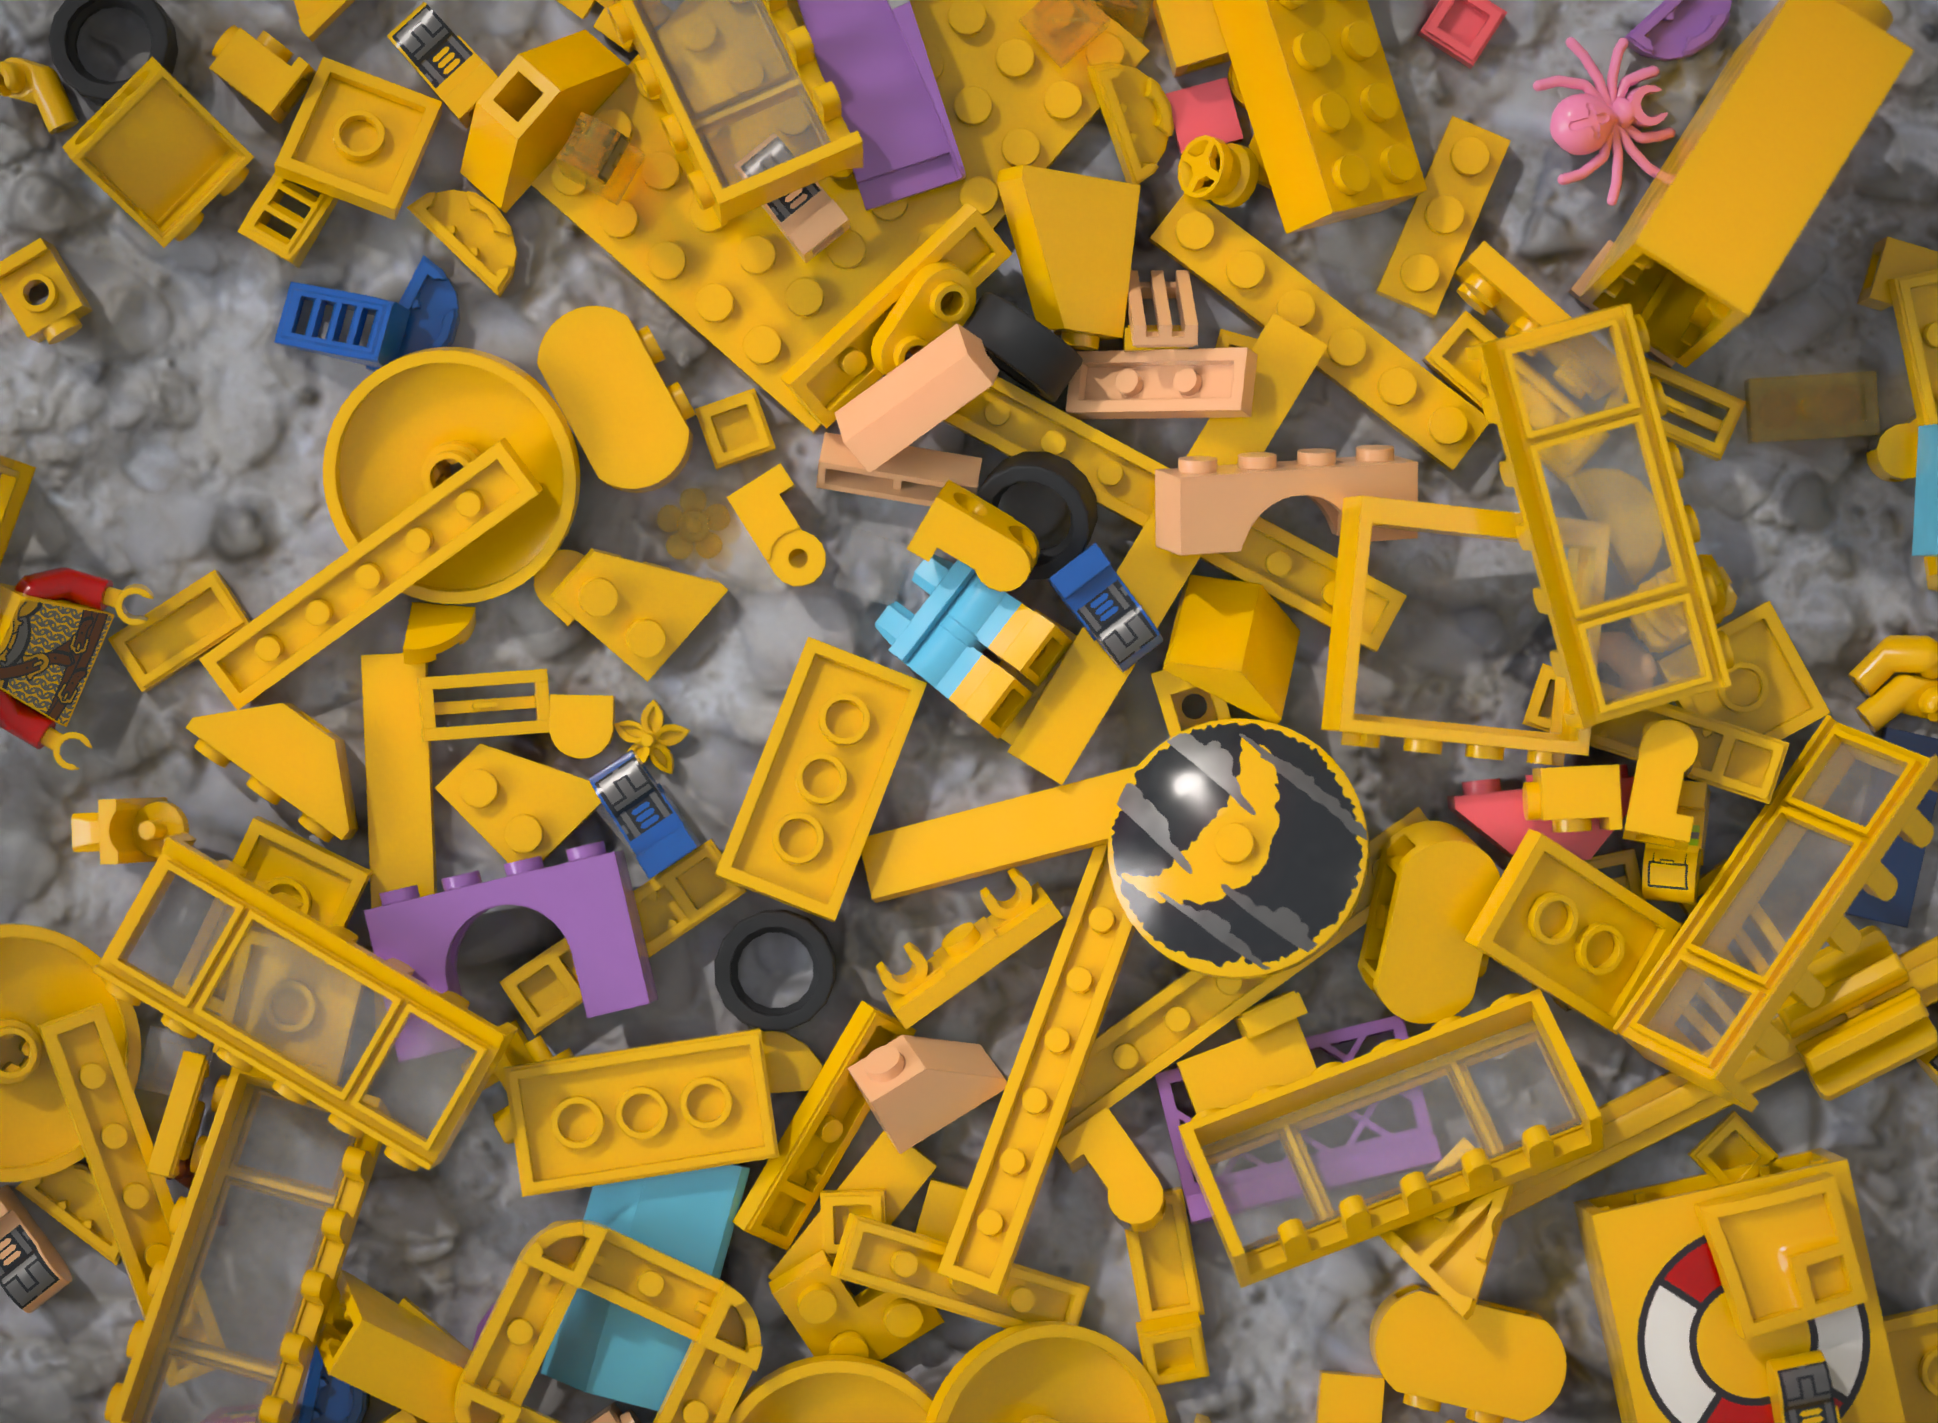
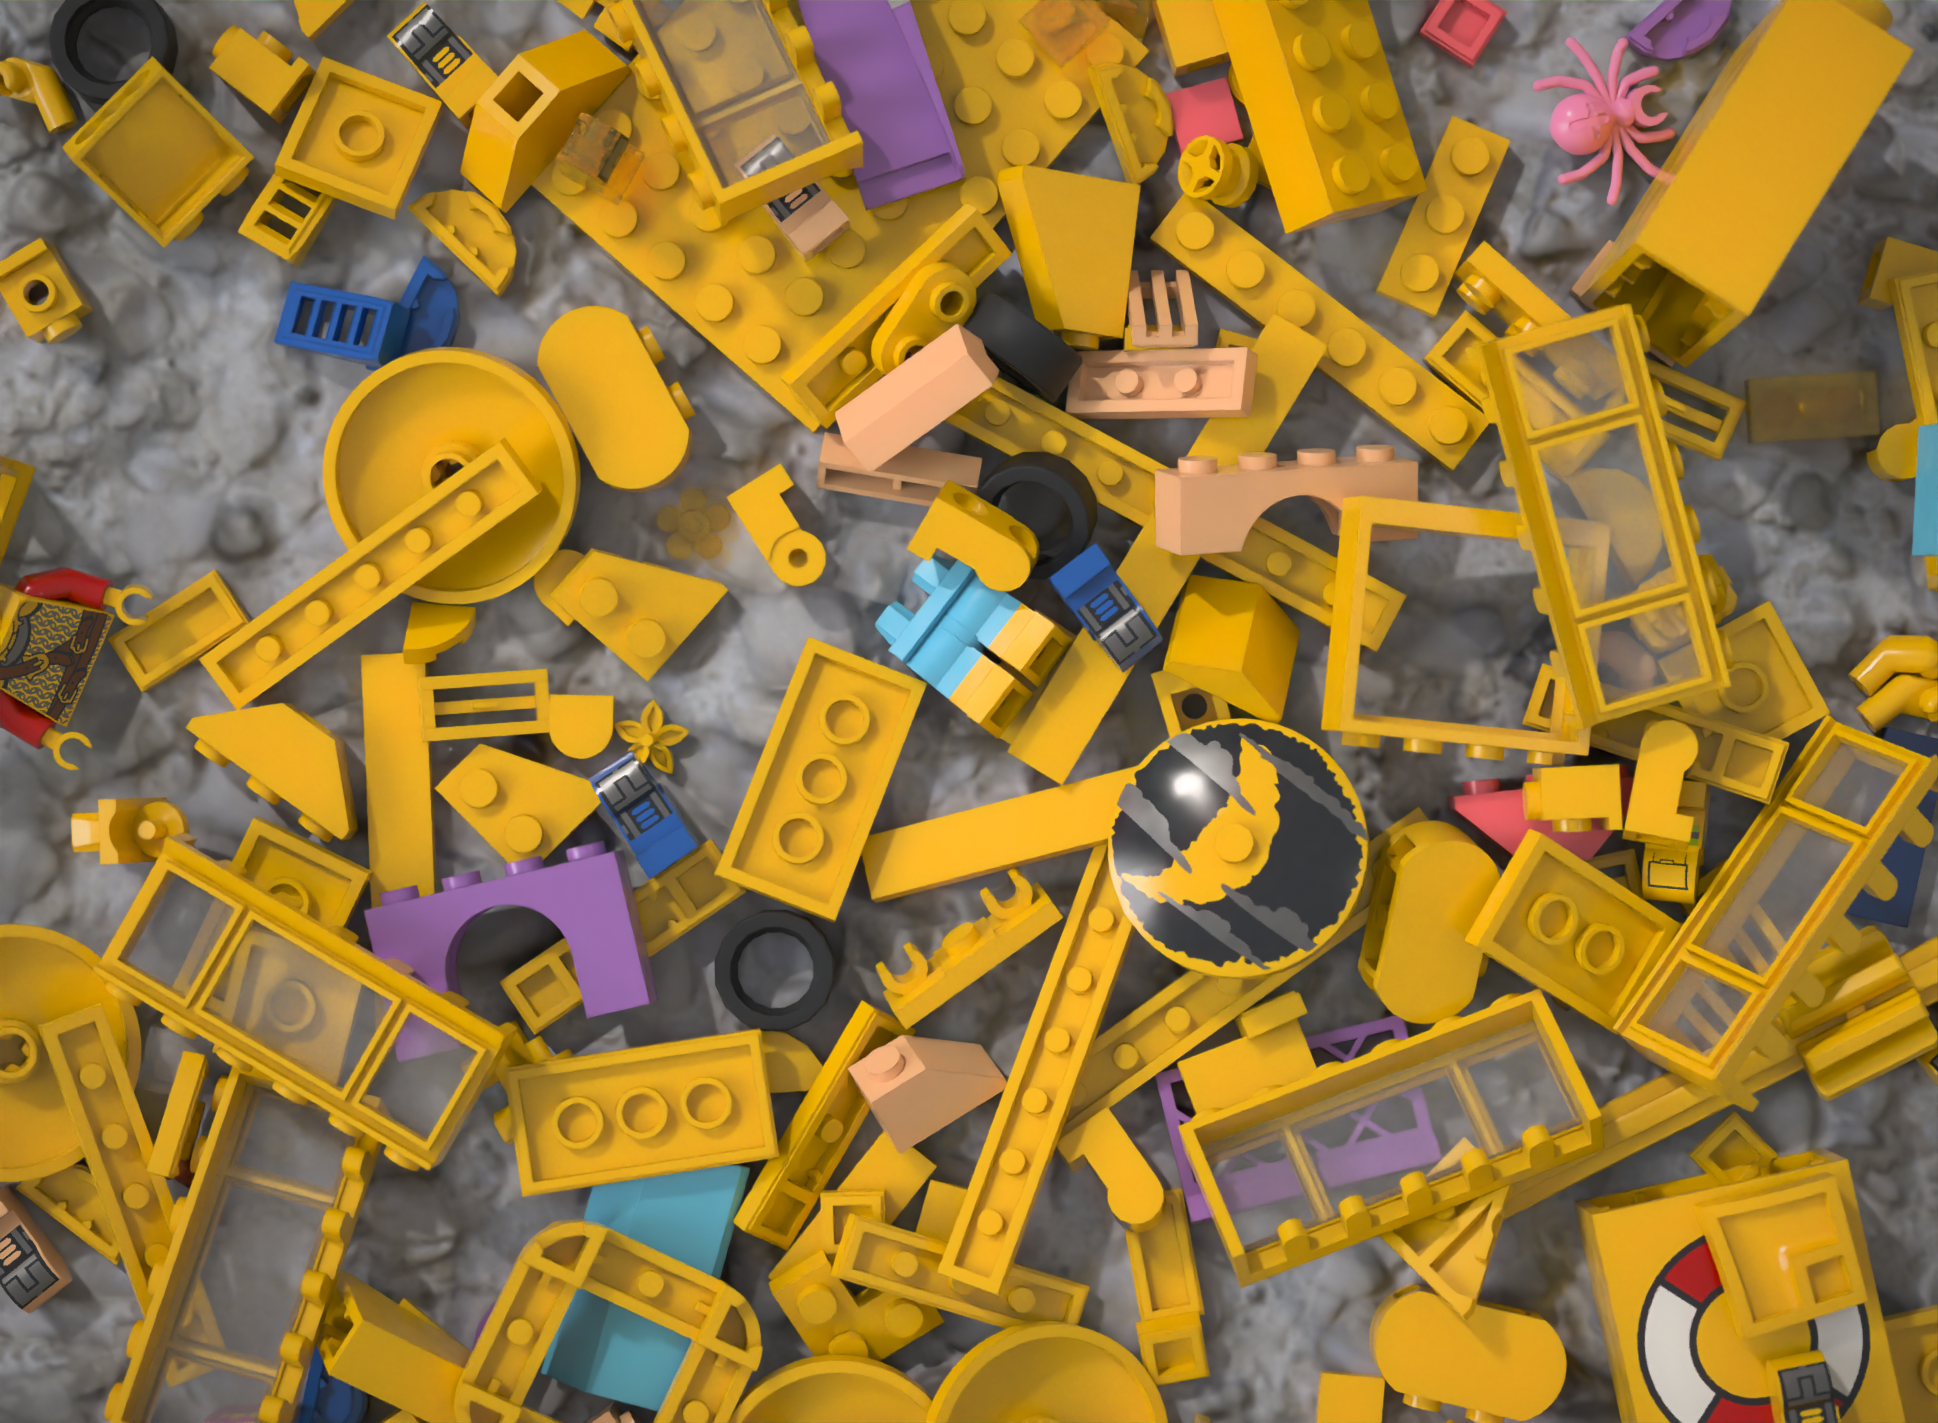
(735, 429): yellow tile -> none

